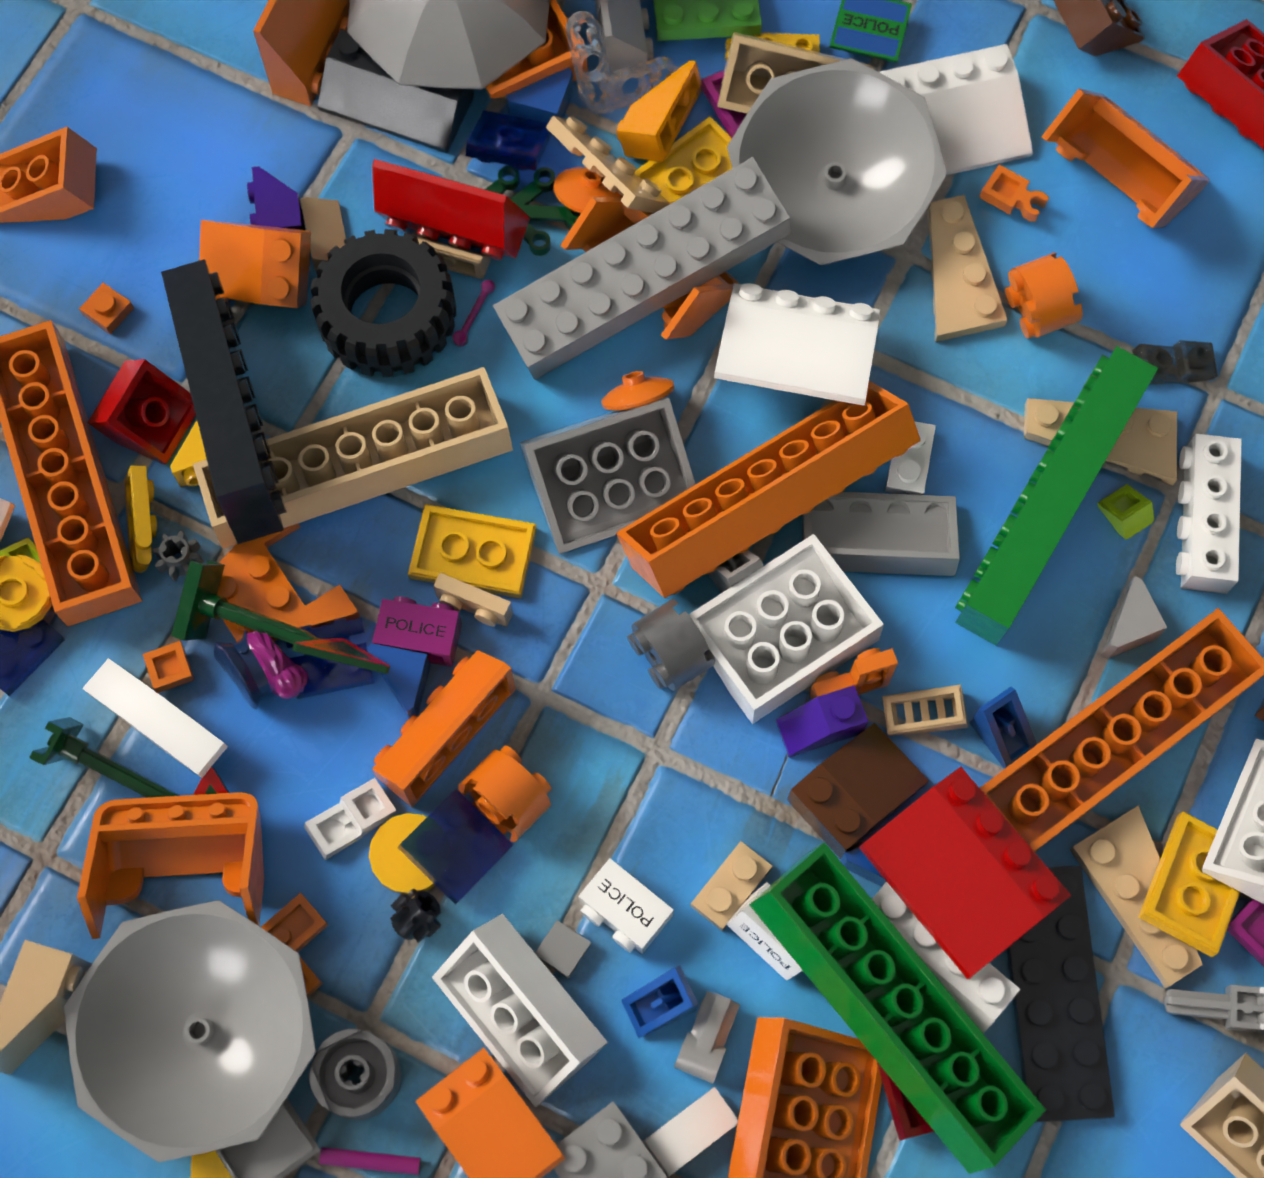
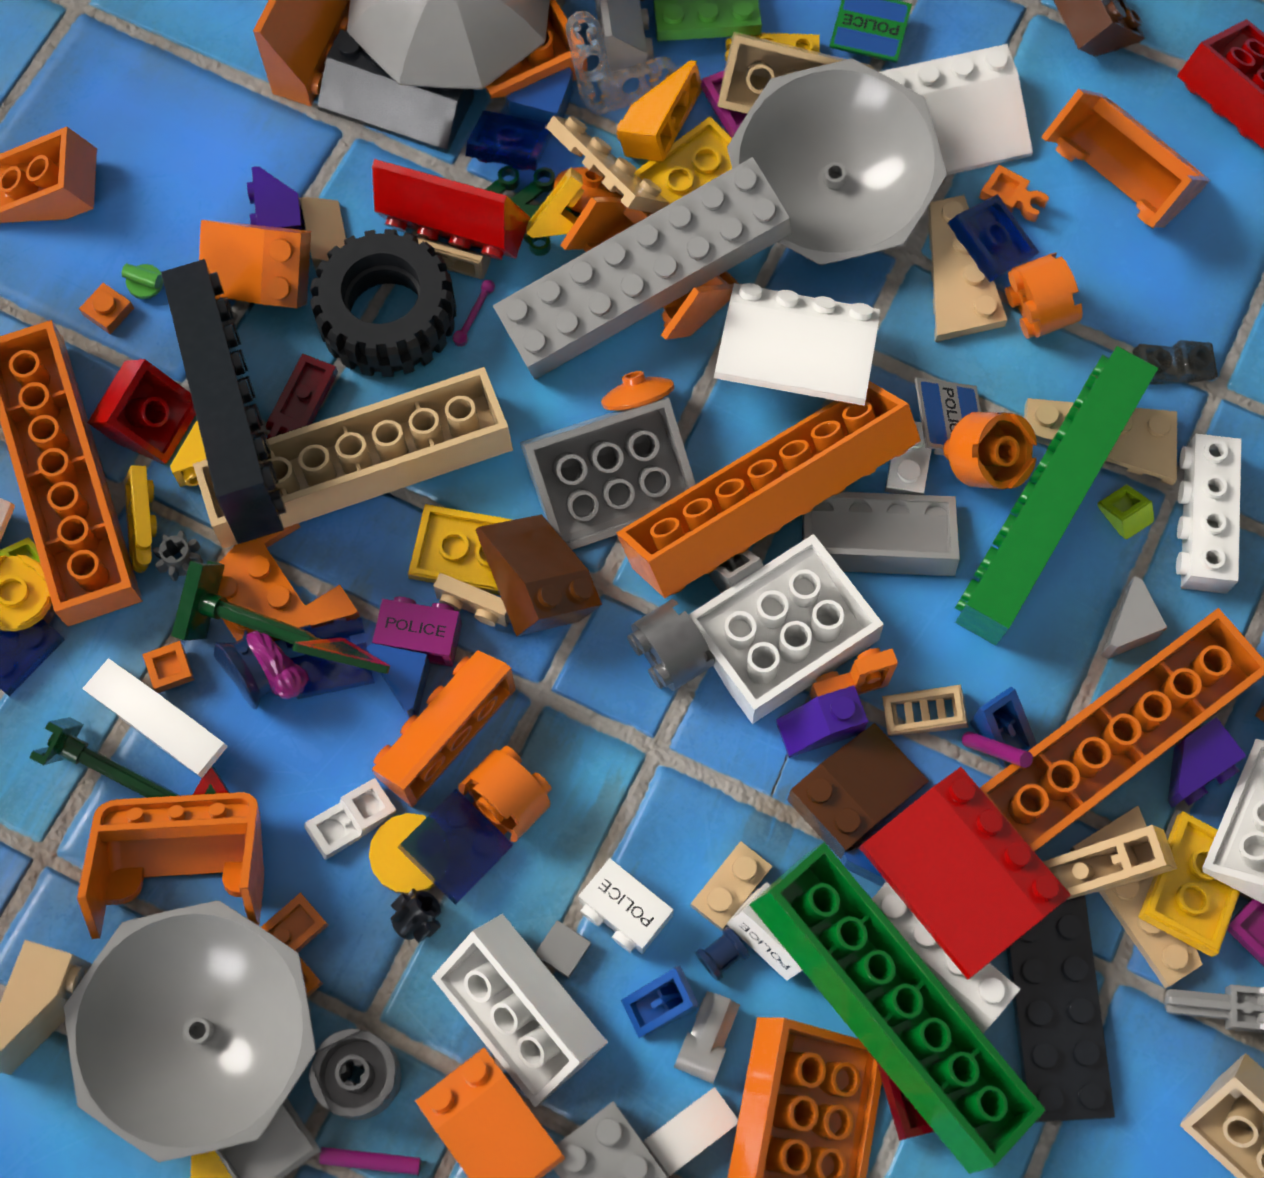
(142, 280): none -> bright green plate
(301, 396): none -> dark red hinge
(537, 575): none -> reddish brown slope
(552, 216): none -> yellow slope
(722, 953): none -> dark blue bush
(942, 407): none -> piece
(991, 450): none -> orange brick
(993, 237): none -> clear blue plate
(997, 749): none -> magenta piece
(1114, 862): none -> tan slope
(1201, 758): none -> dark purple slope

